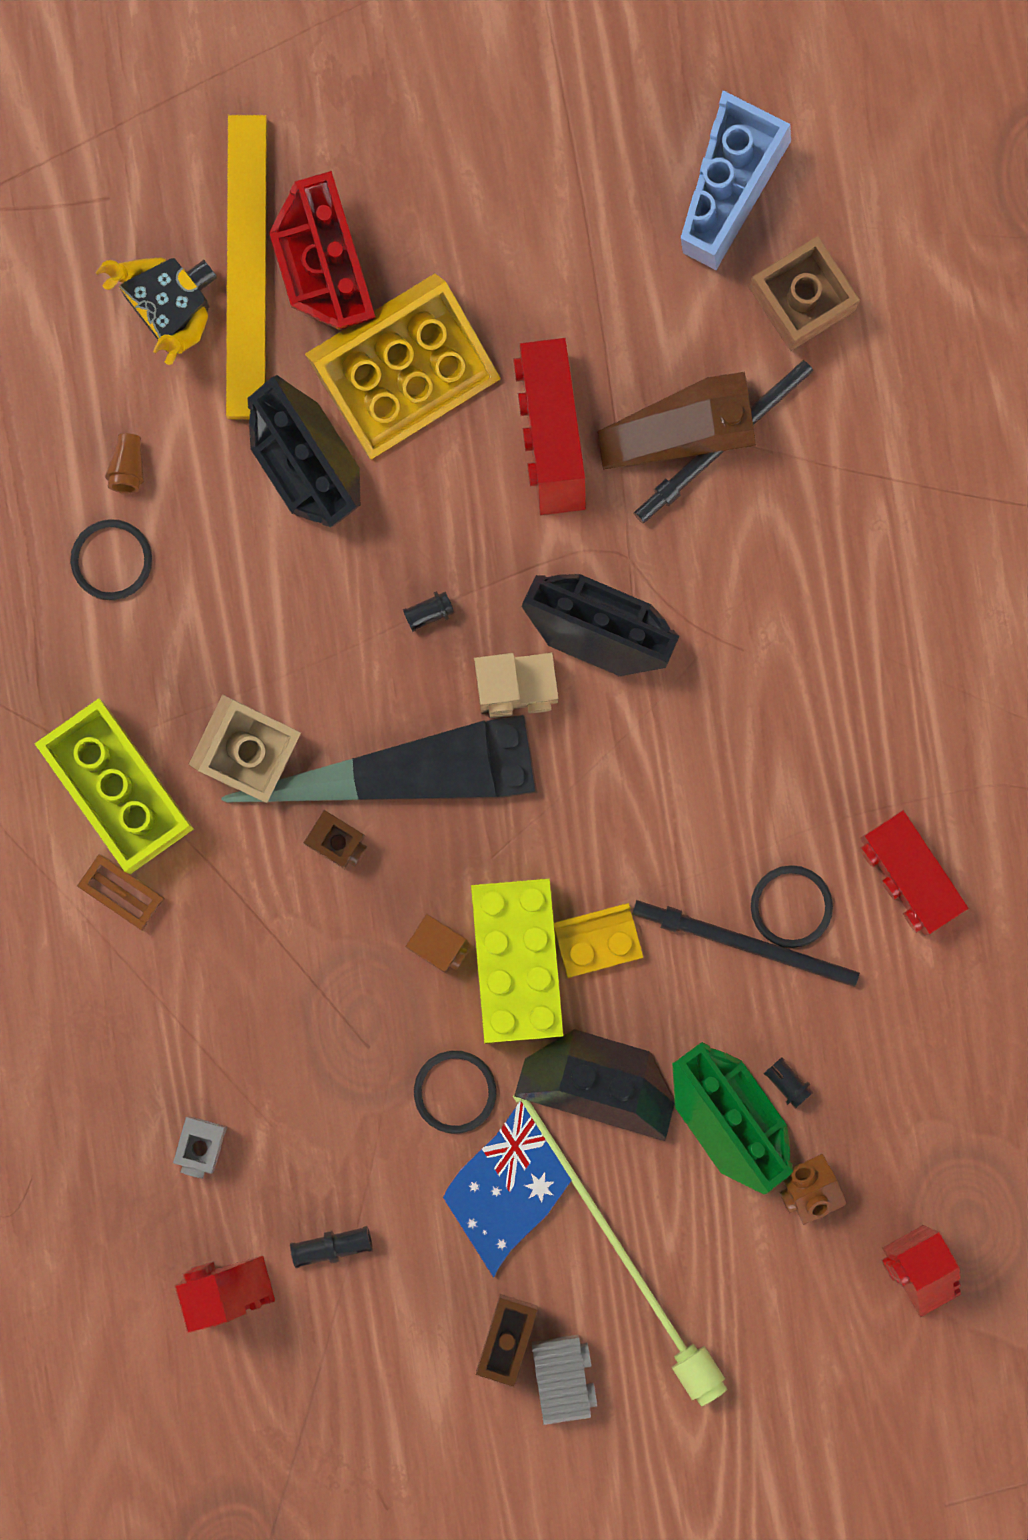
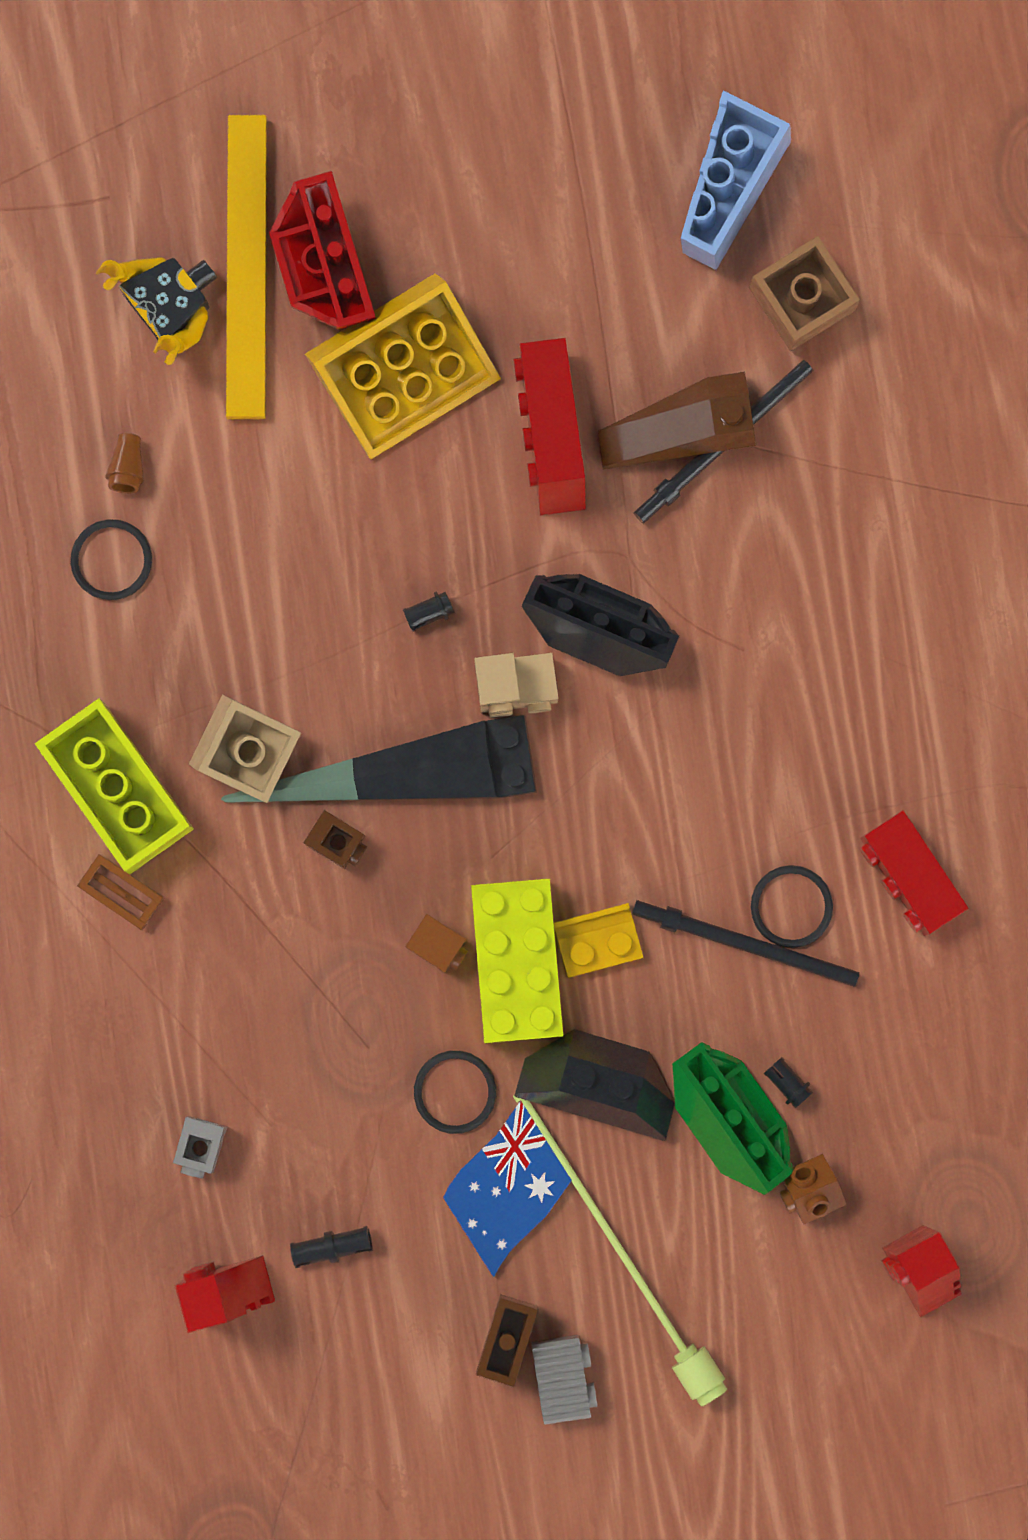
(302, 453): black wedge -> none

